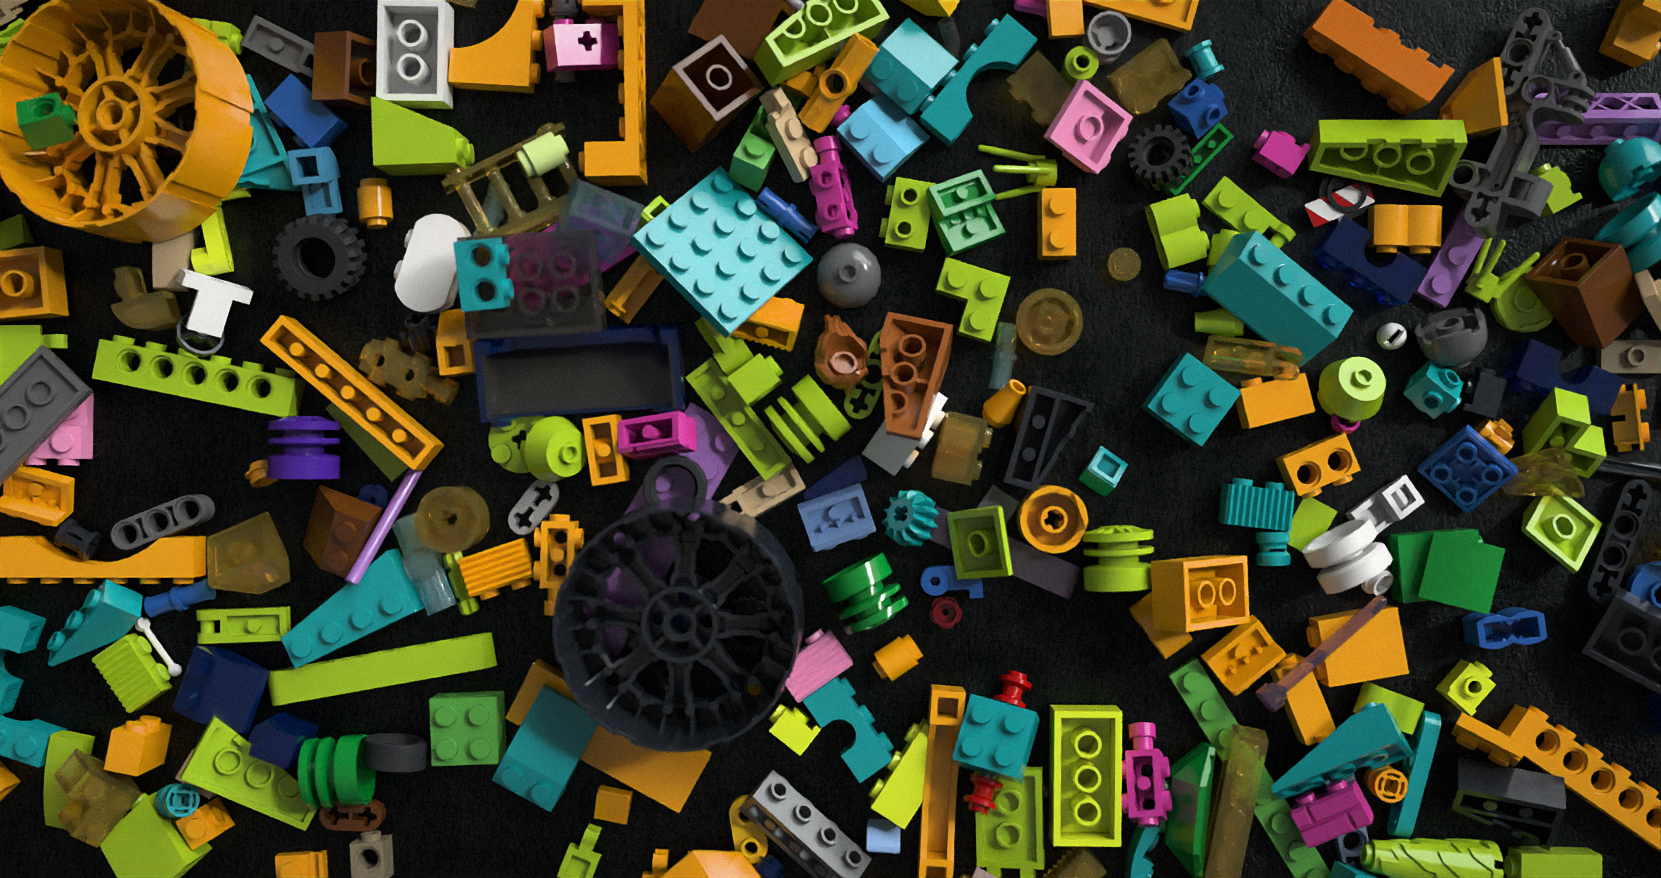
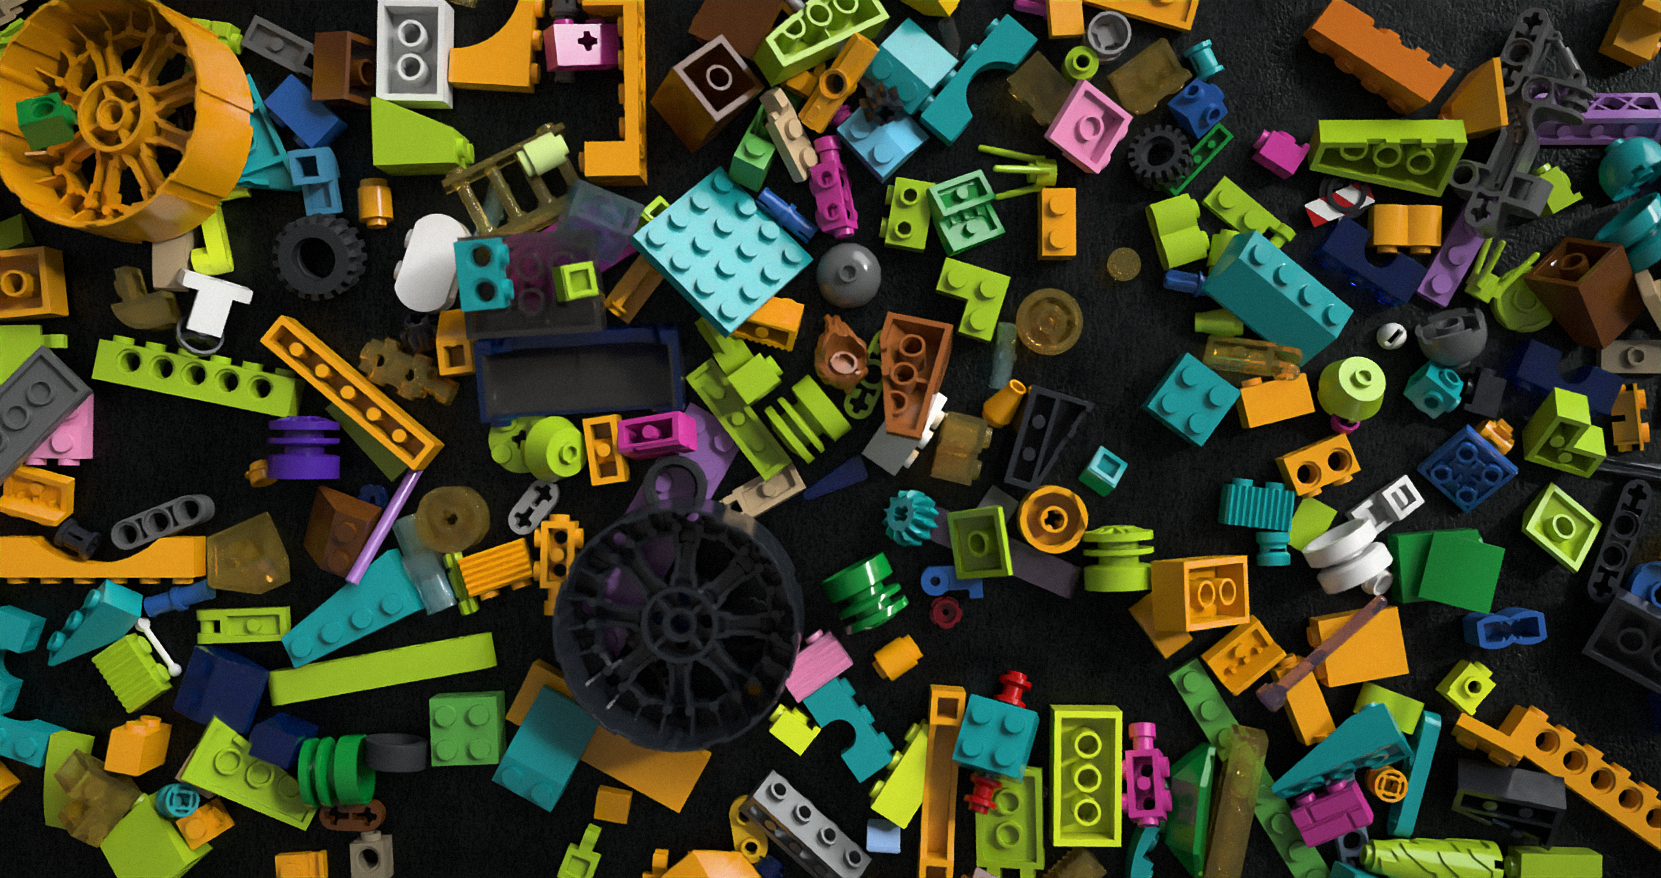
(575, 281): none -> lime slope
(836, 518): medium blue bracket -> none
(881, 104): none -> black gear
(1545, 474): clear yellow wing -> none

